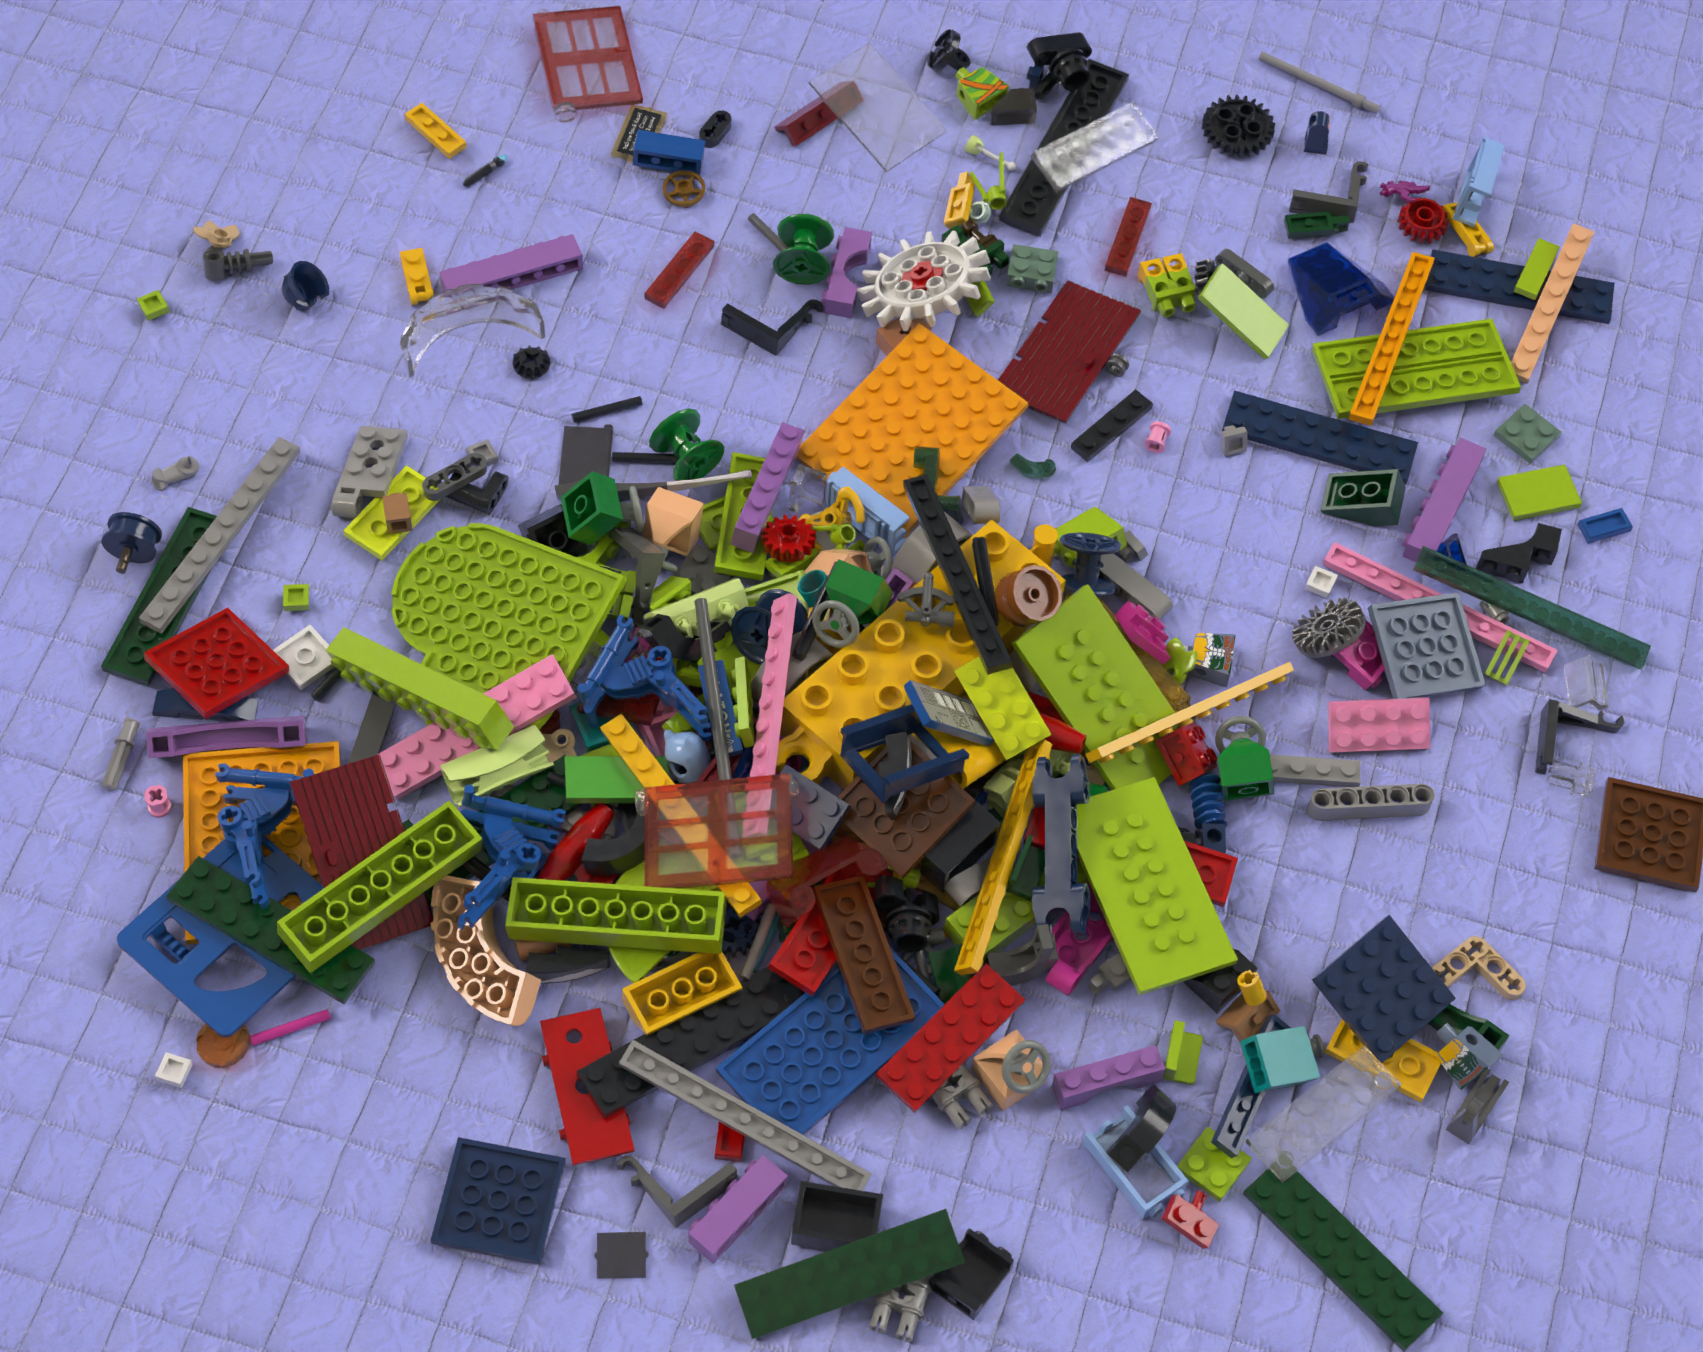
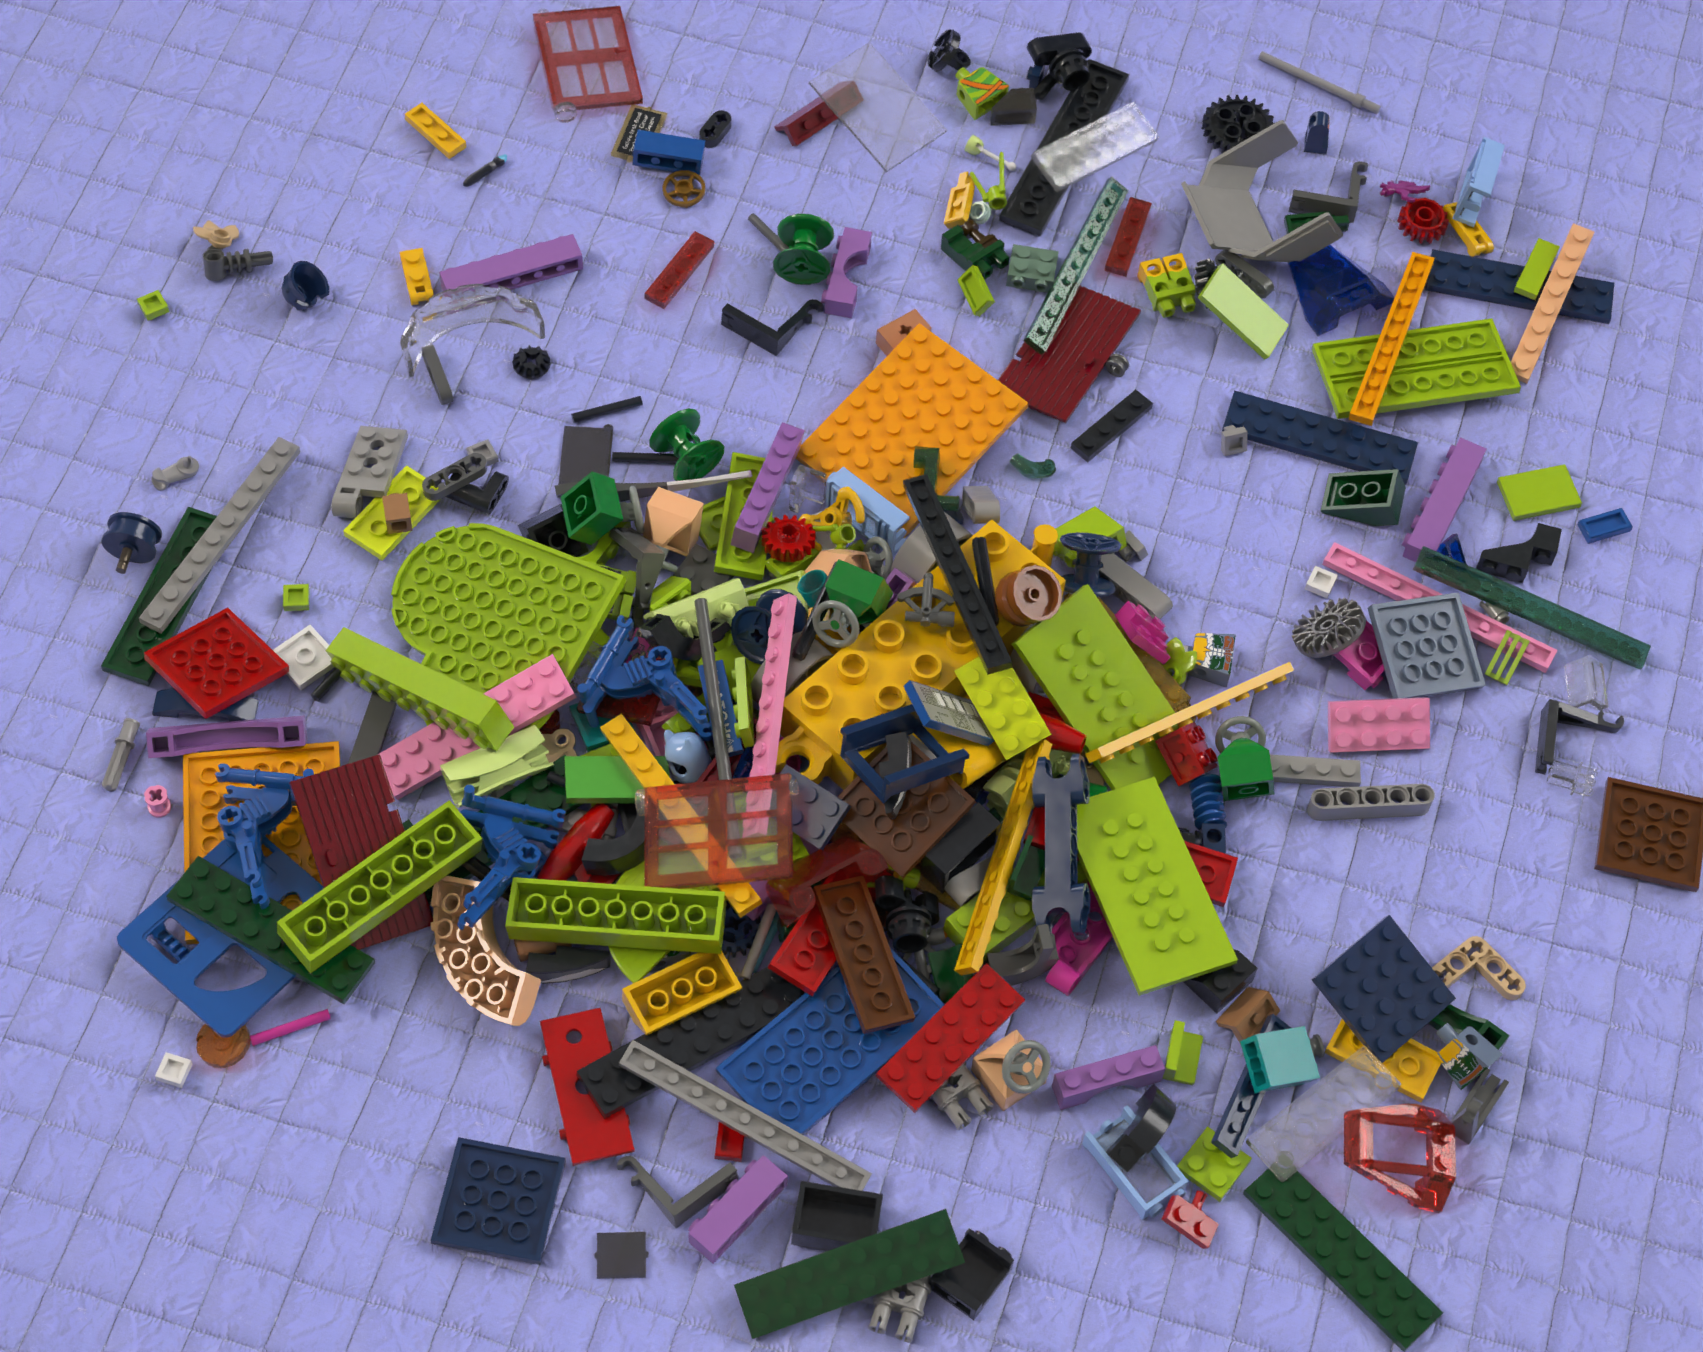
(437, 374): none -> dark grey beam
(924, 280): white gear -> none
(1075, 266): none -> clear green plate
(1110, 973): light grey plate -> none
(1157, 437): bright pink bush -> none
(1230, 213): none -> light grey piece
(1252, 988): yellow piece -> none
(1439, 1174): none -> clear red windscreen
(1527, 433): sand green plate -> none

